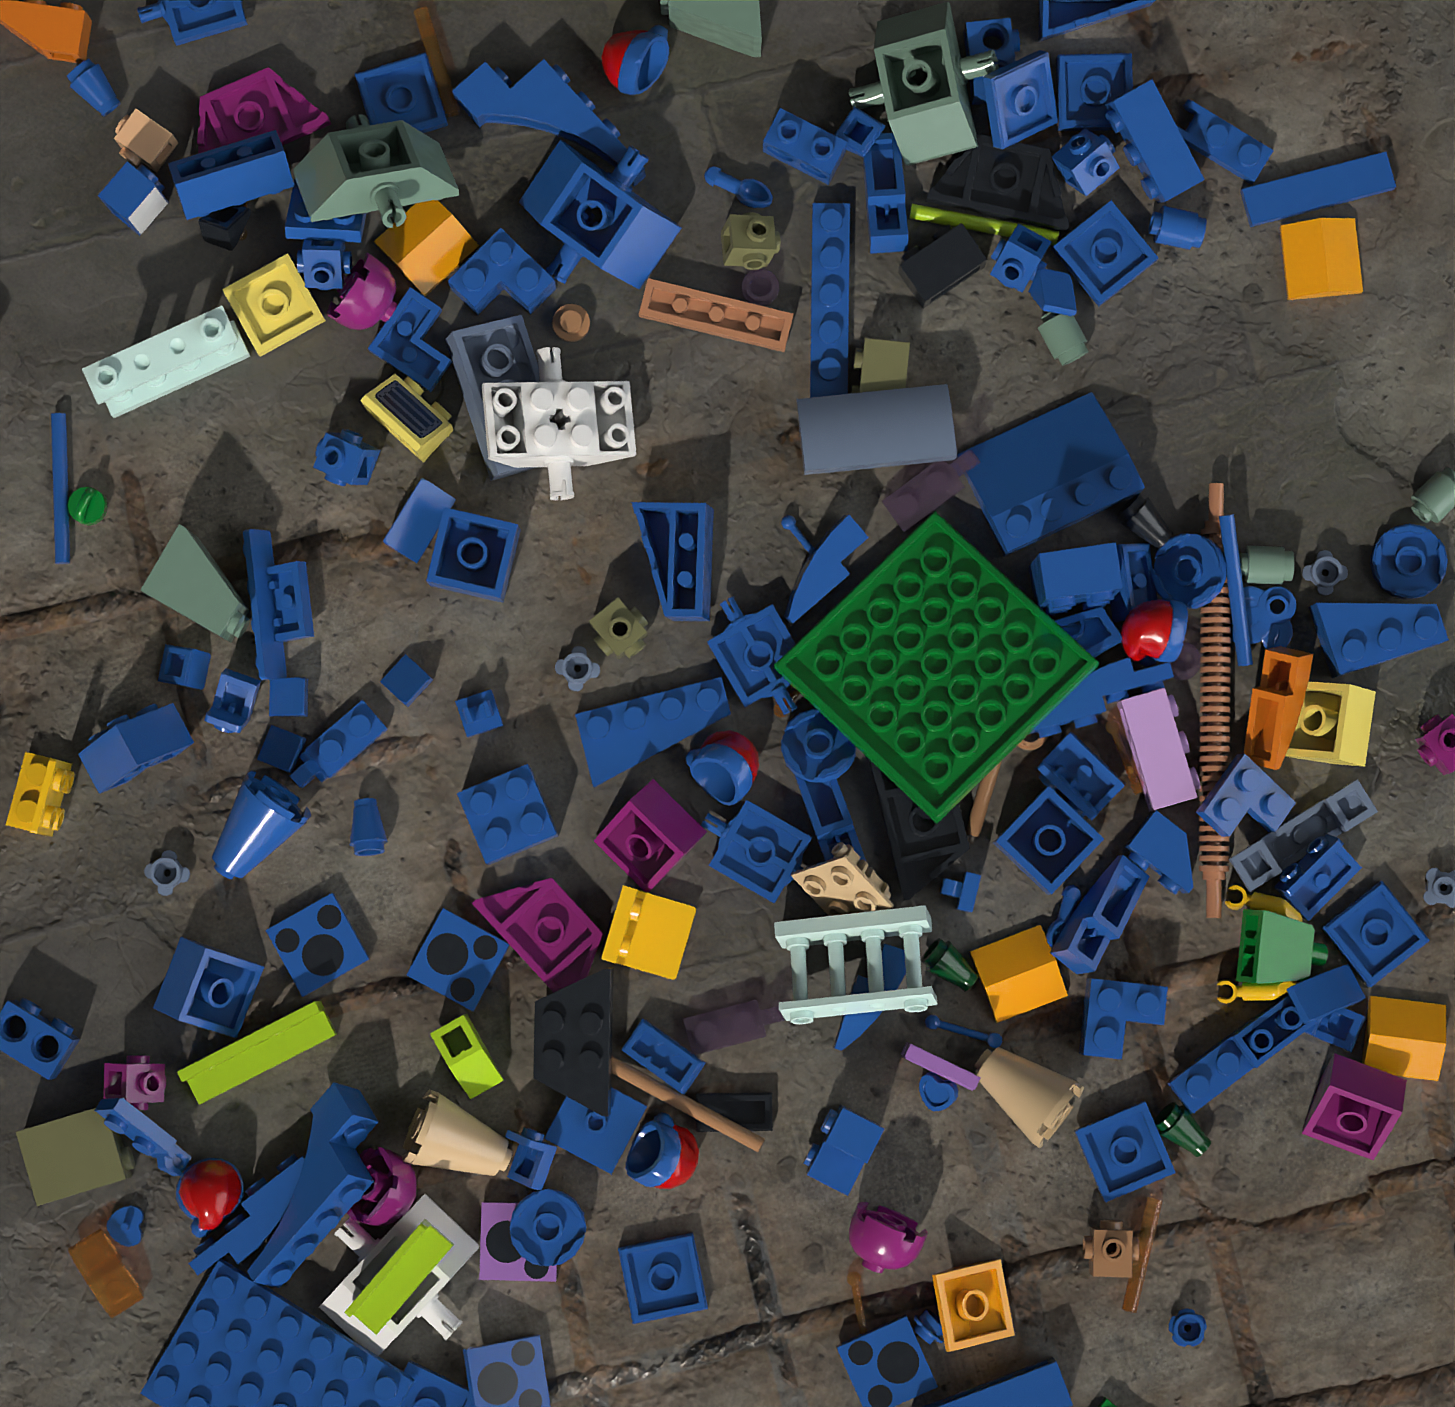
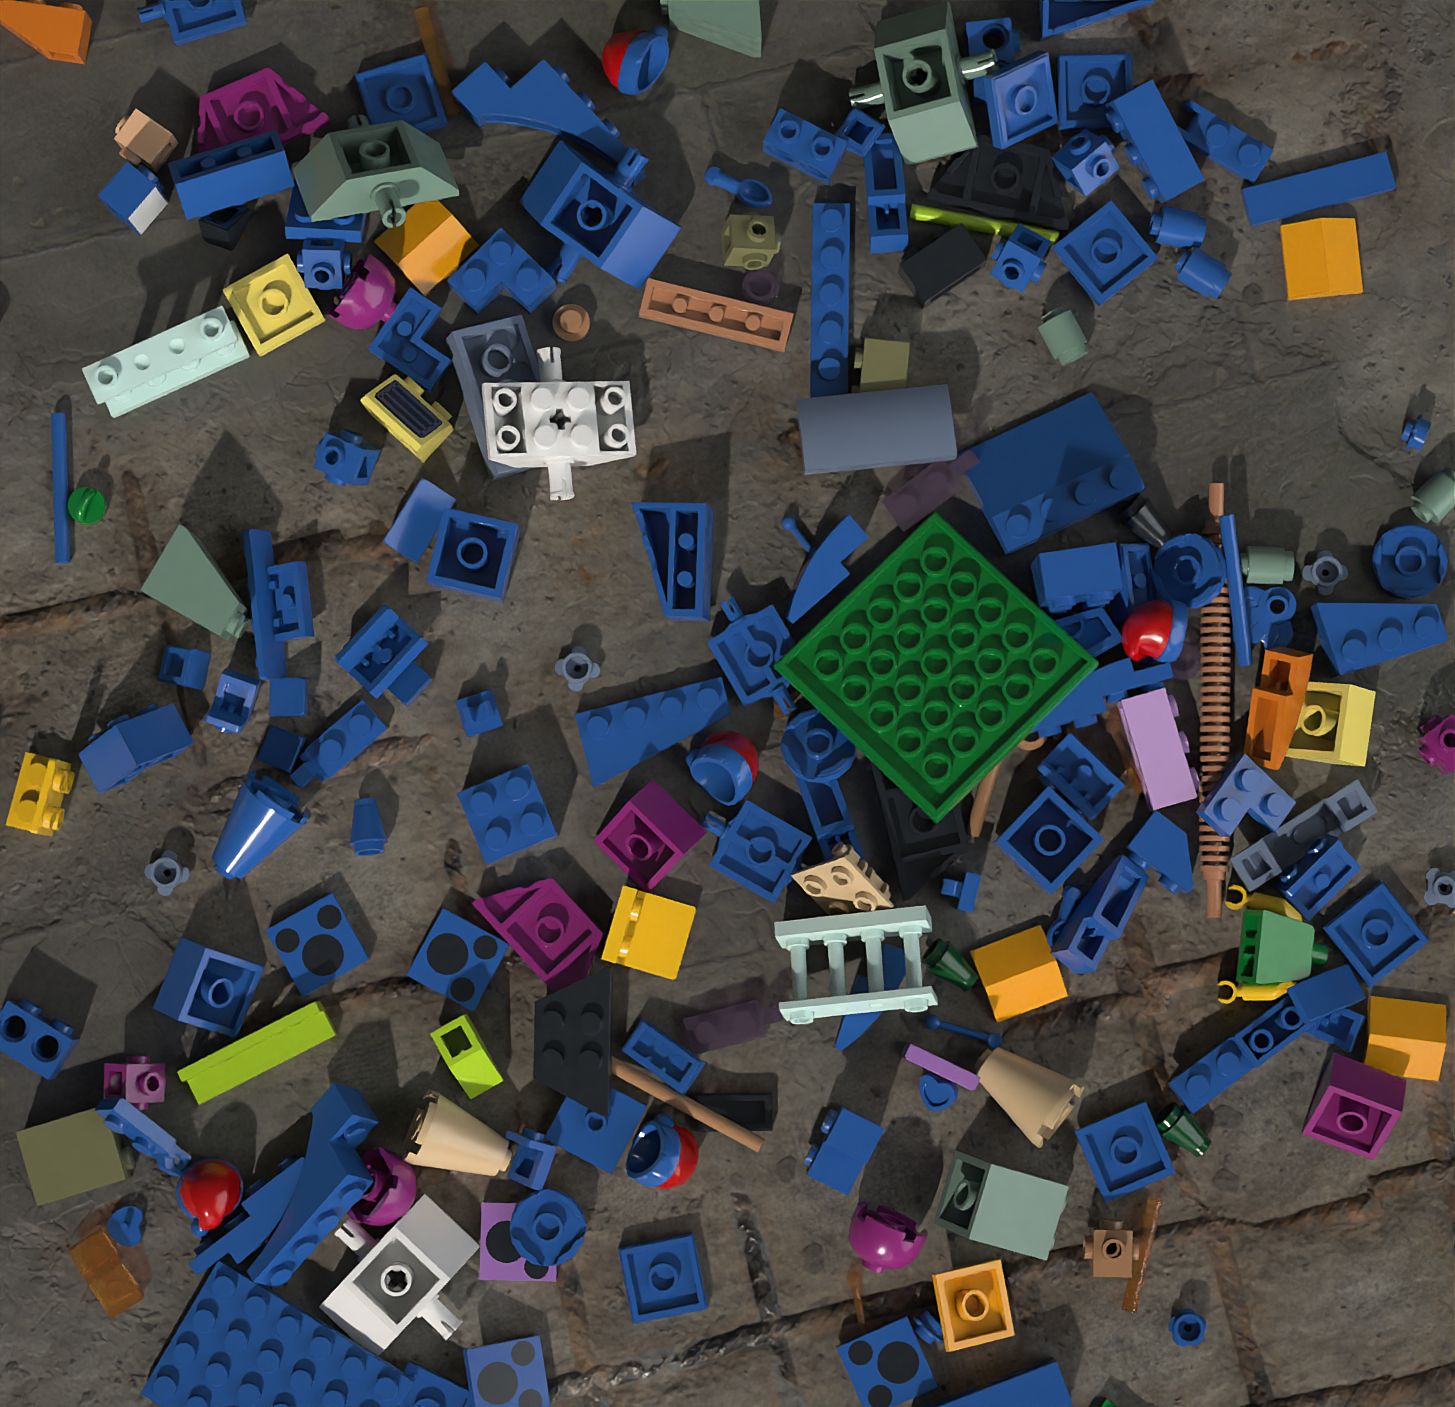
(92, 85): blue cone -> none
(380, 651): none -> blue bracket
(400, 1277): lime panel -> none
(615, 616): olive brick -> none
(1001, 1205): none -> sand green slope
(1054, 292): blue slope -> none
(1108, 1008): blue brick -> none
(1202, 273): none -> blue brick
(1415, 432): none -> blue plate

